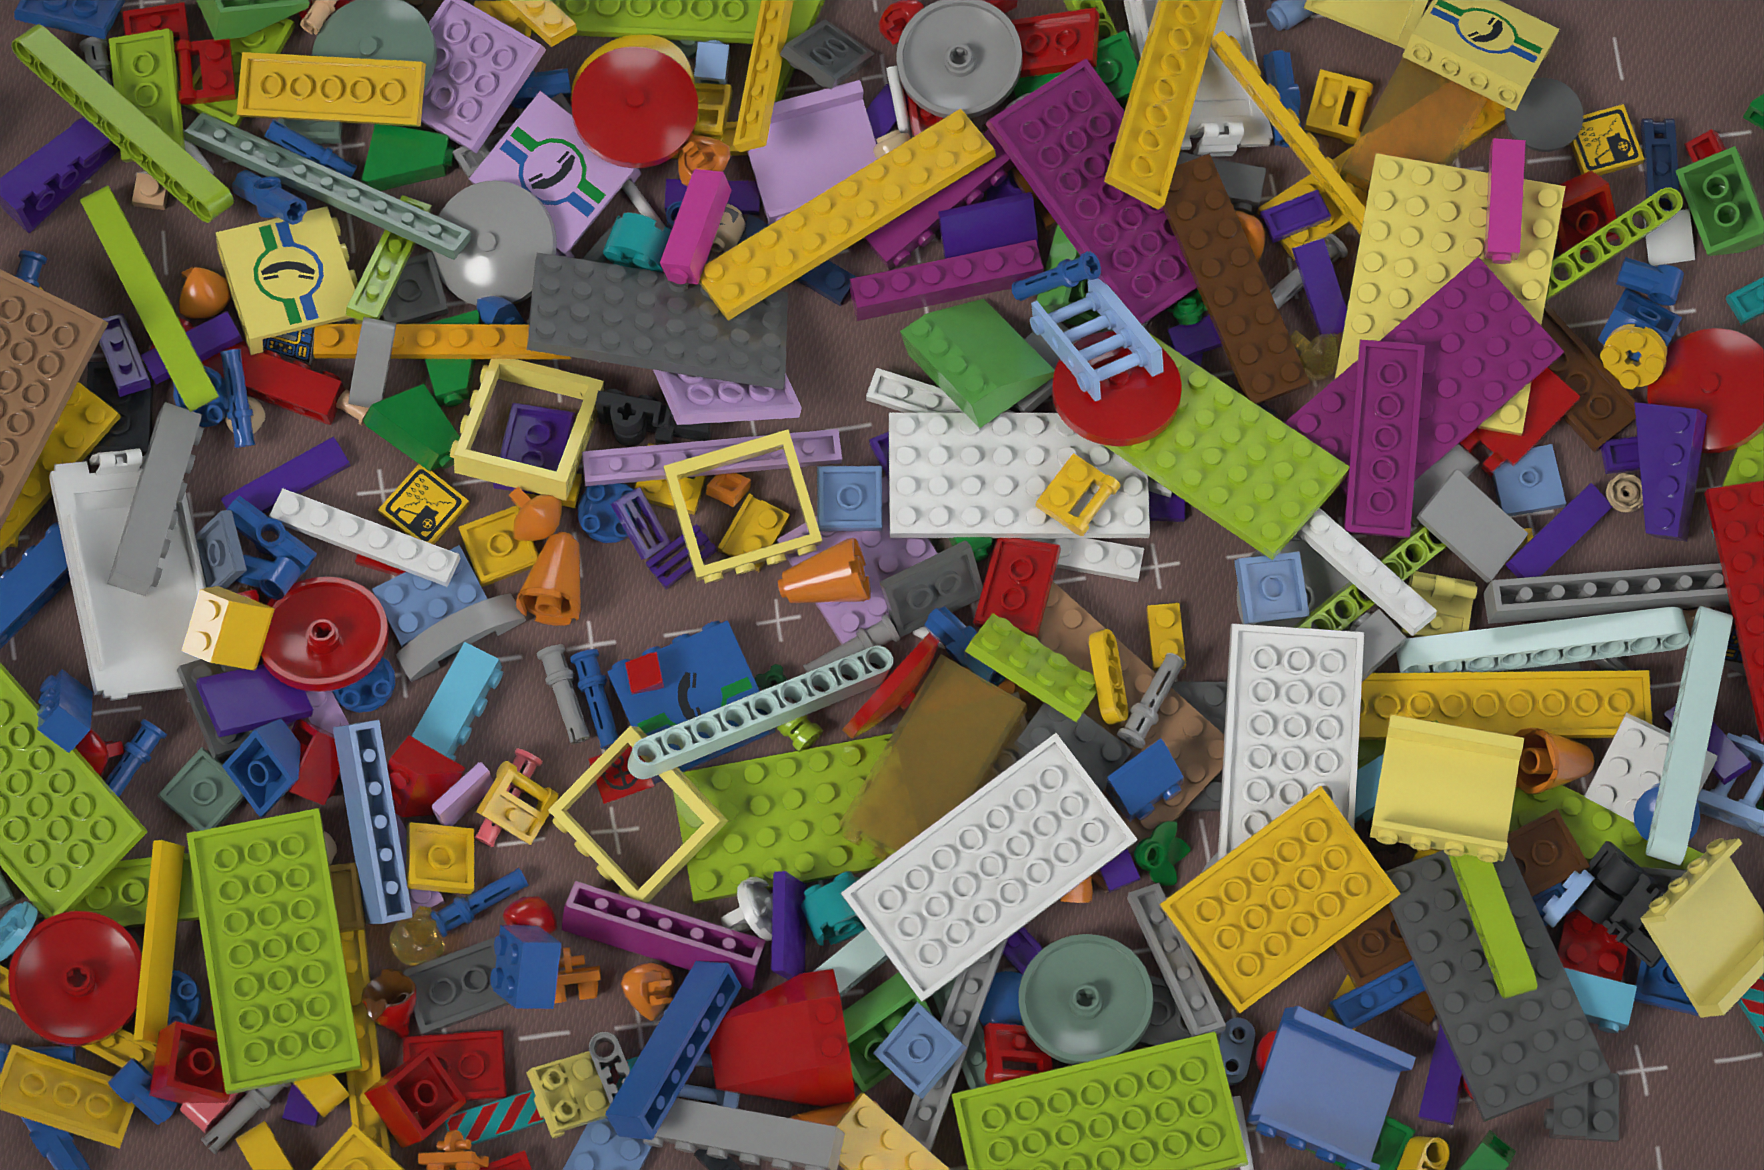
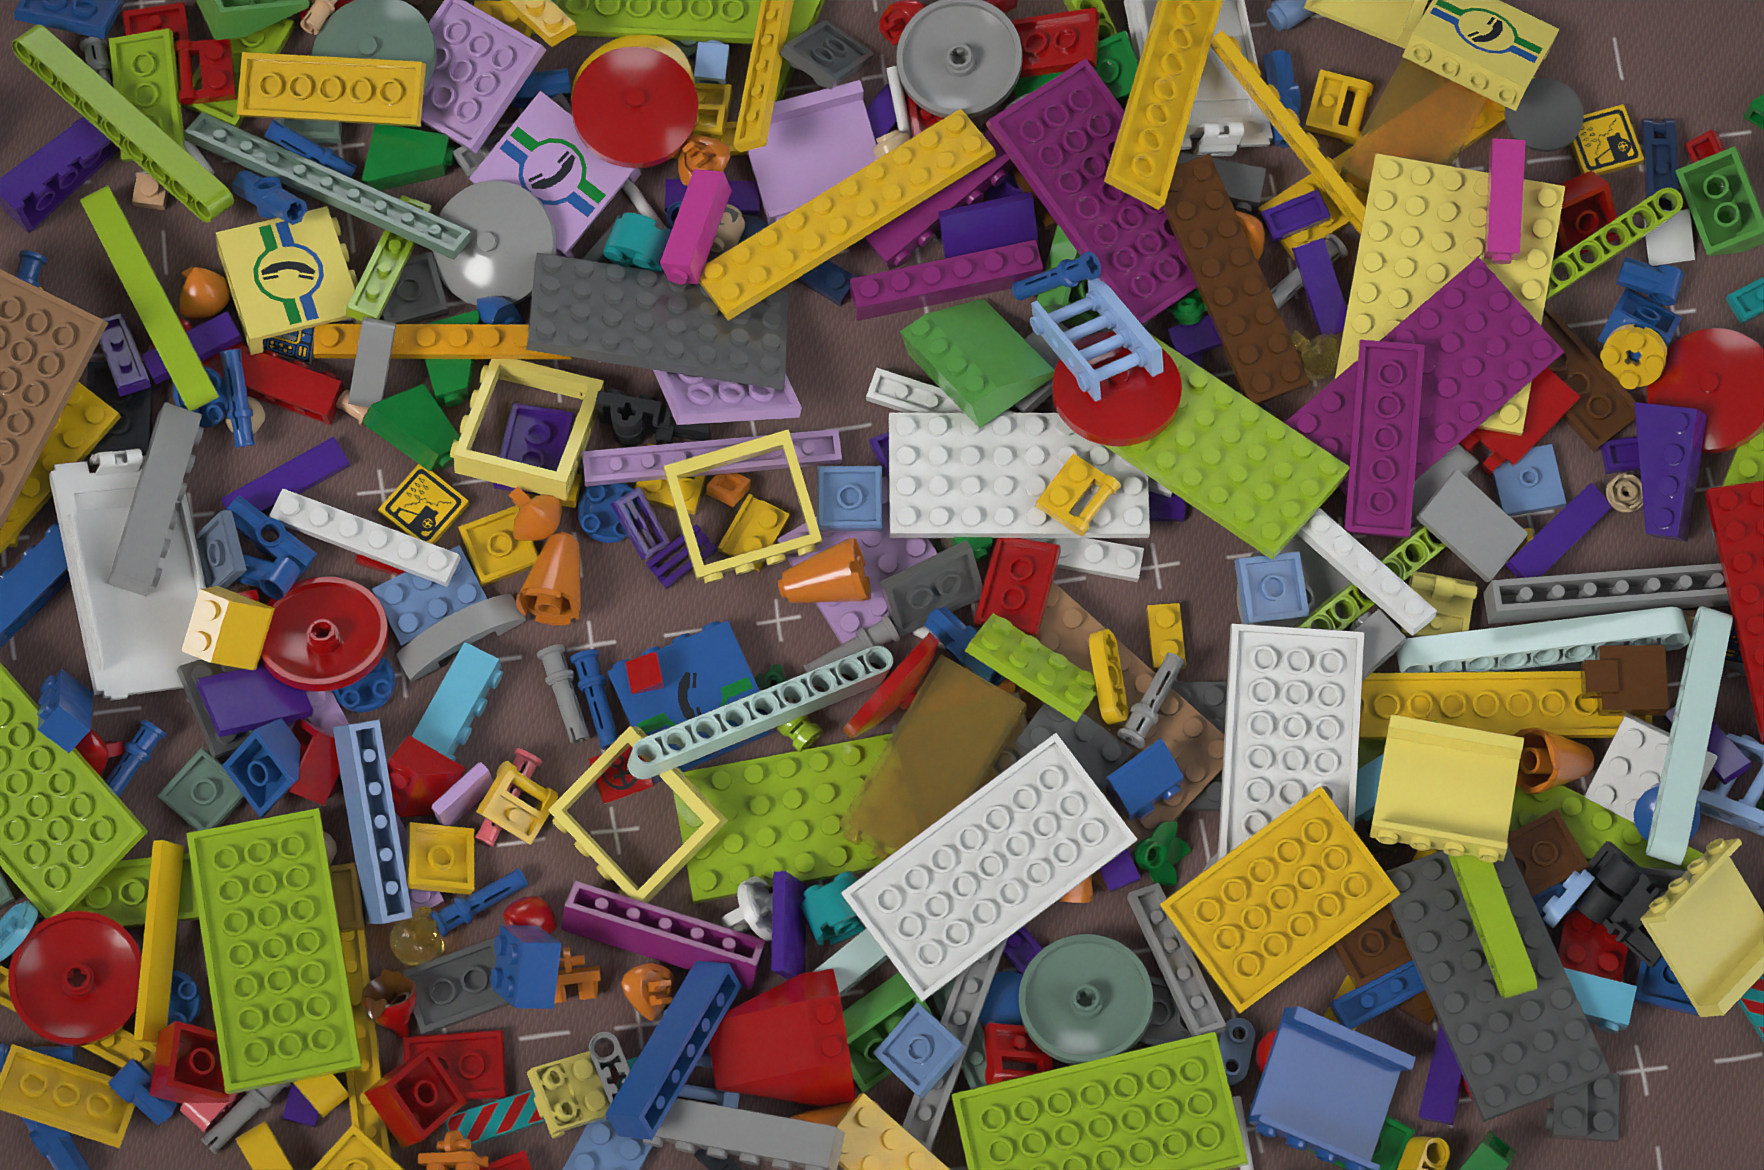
(1627, 680): none -> reddish brown piece

